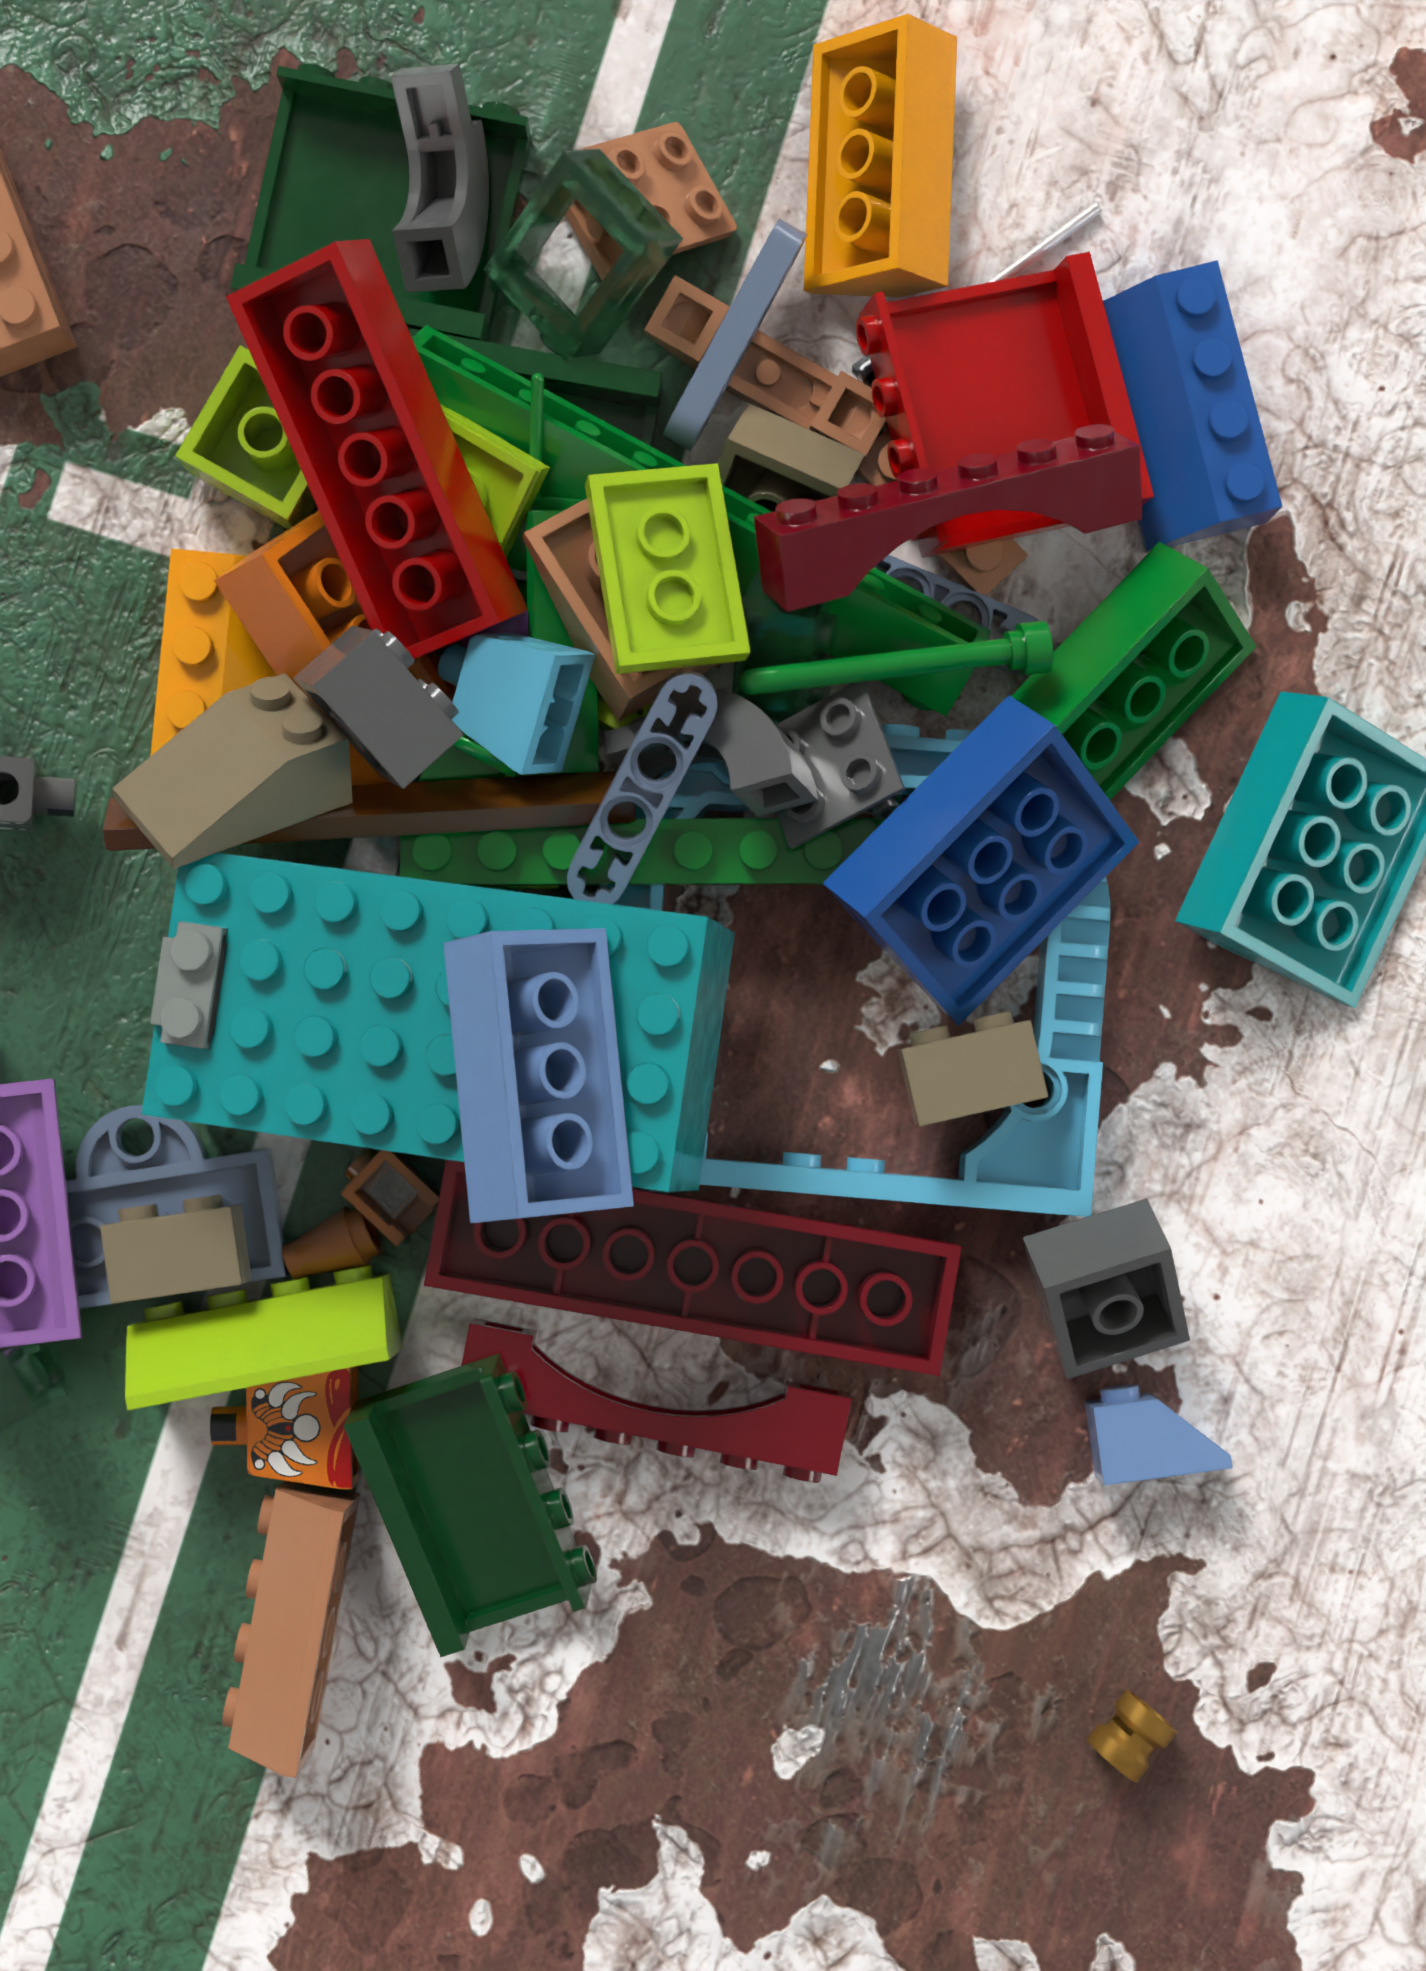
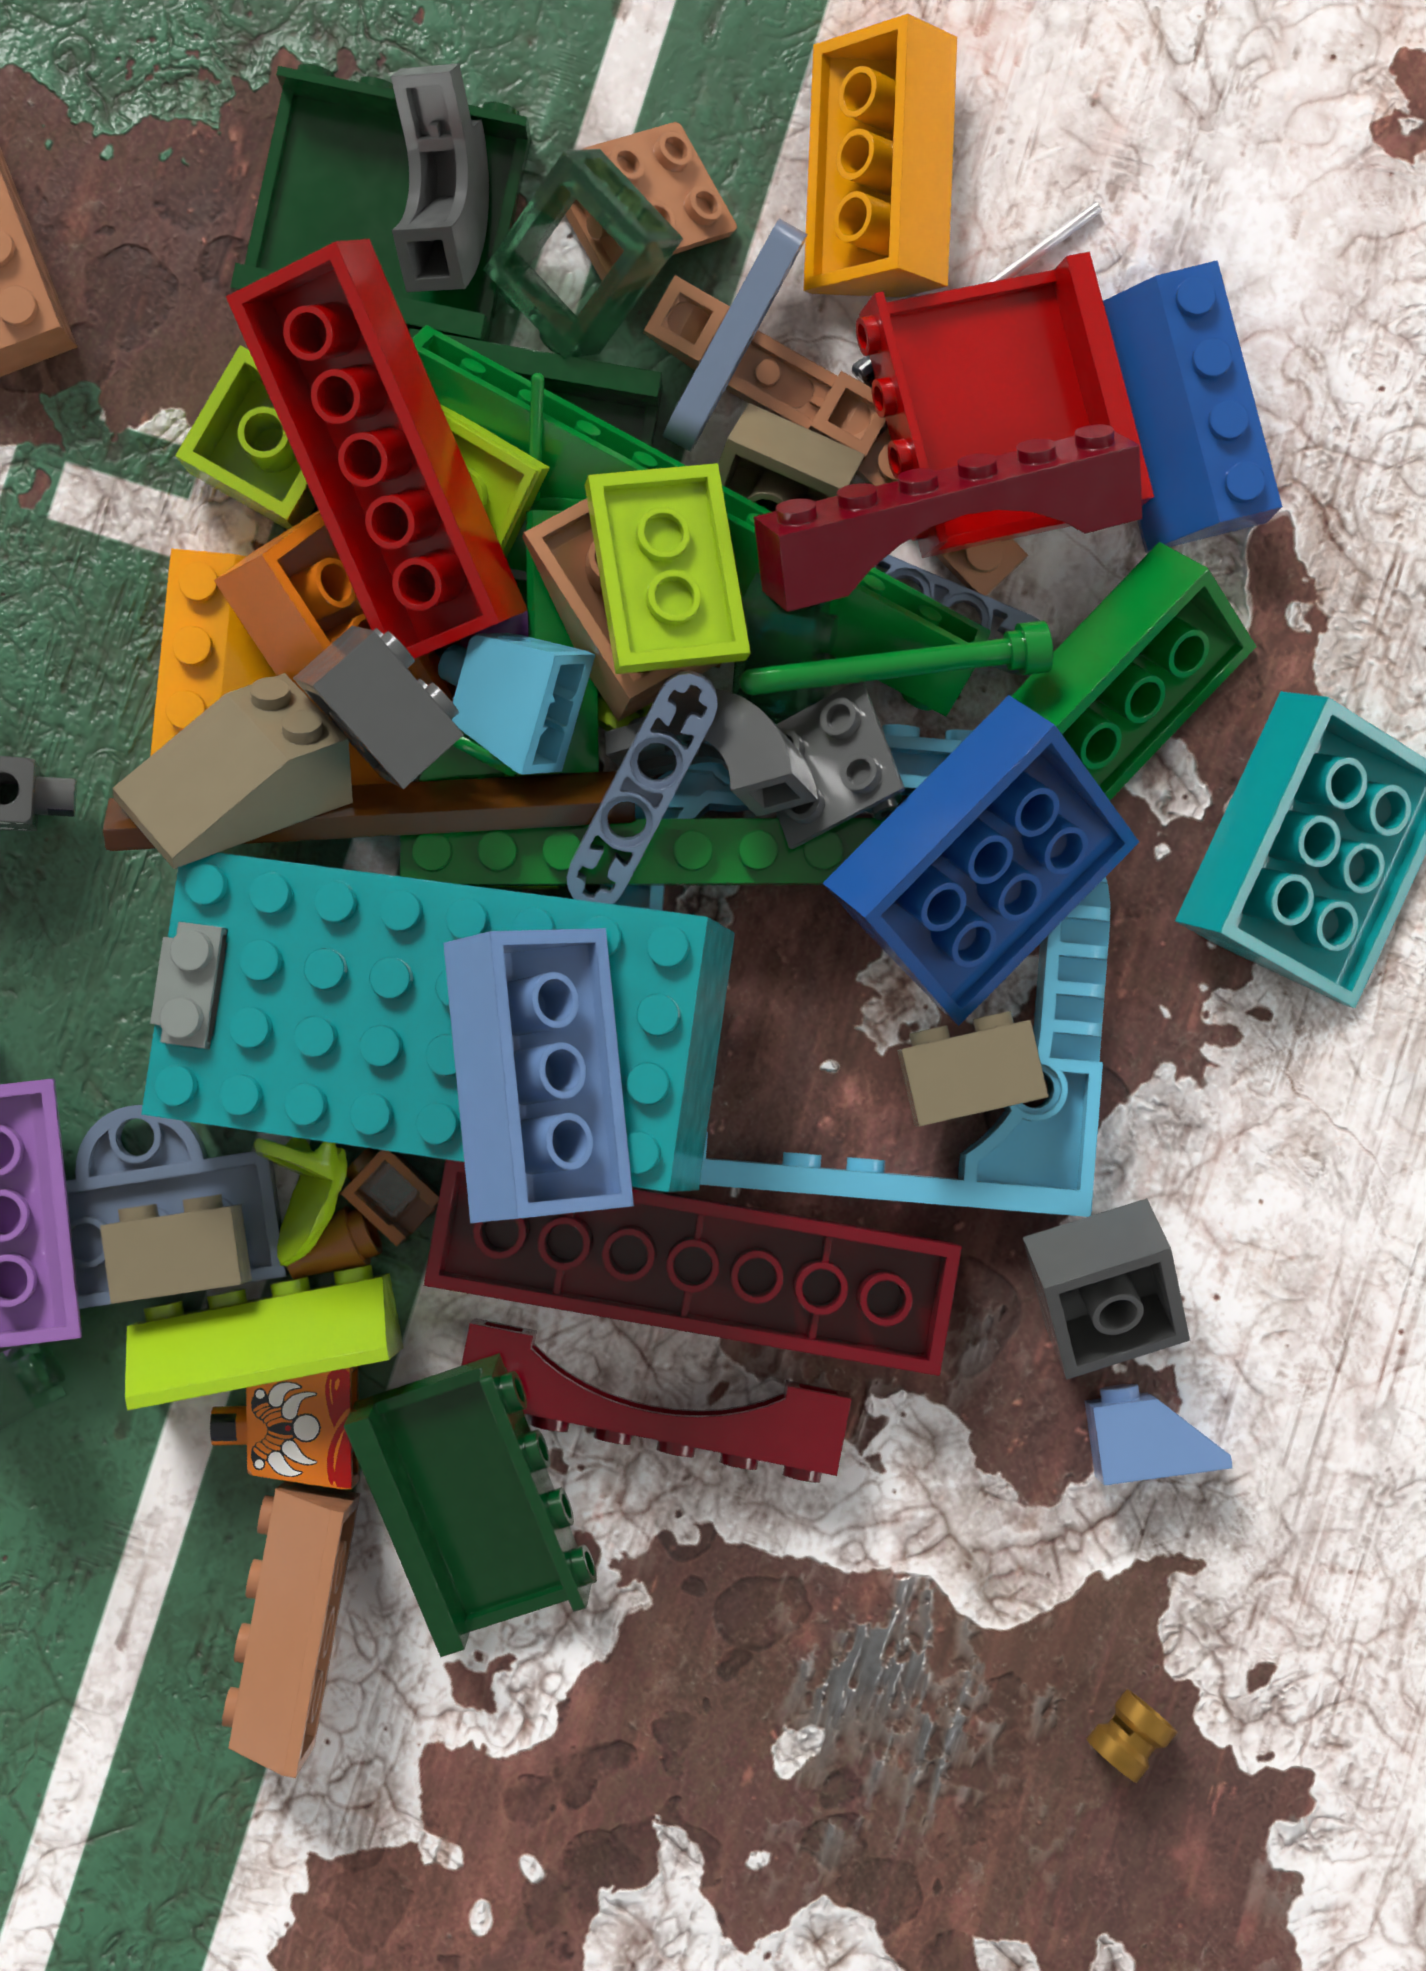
(314, 1195): none -> lime piece

